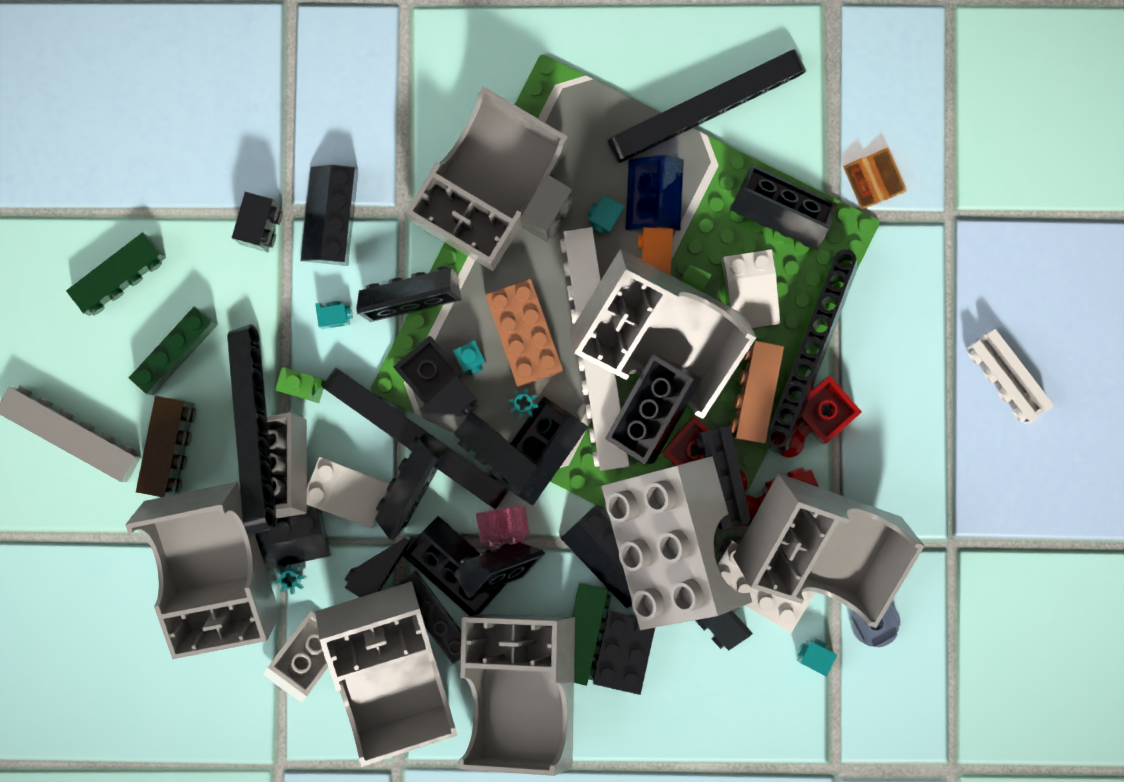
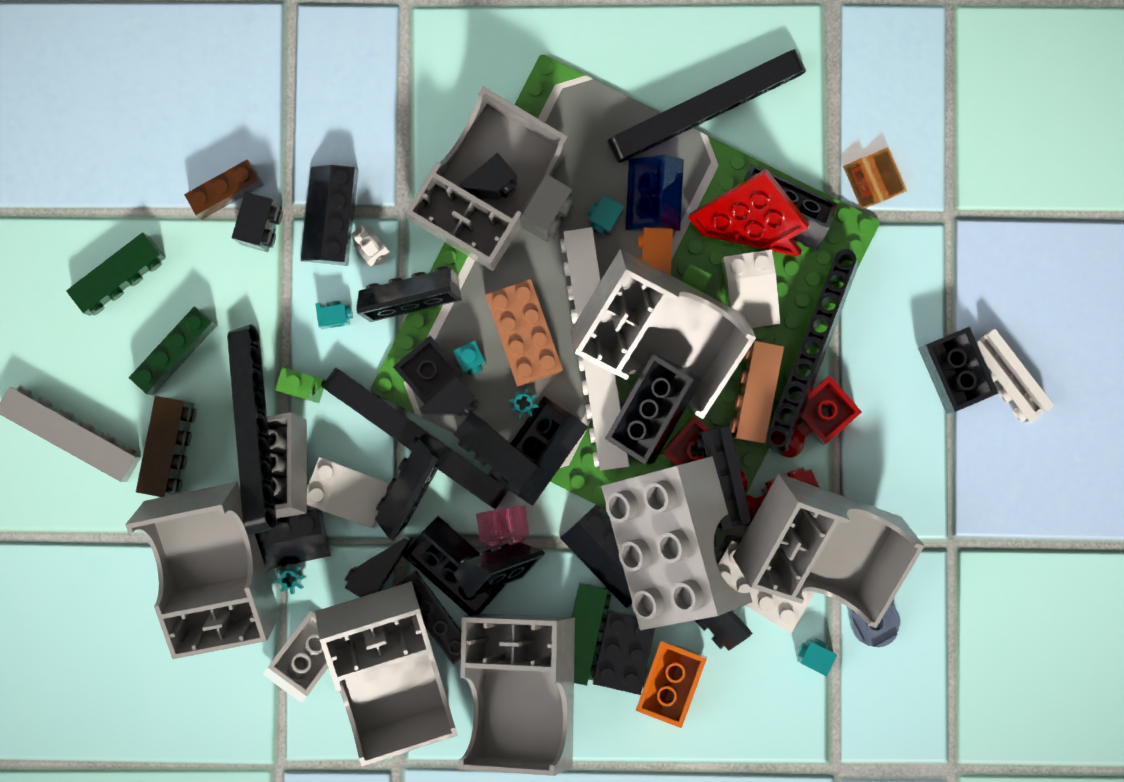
(223, 189): none -> reddish brown brick
(369, 246): none -> white hips
(491, 180): none -> black slope
(671, 684): none -> orange slope
(753, 215): none -> red wing
(958, 370): none -> black slope

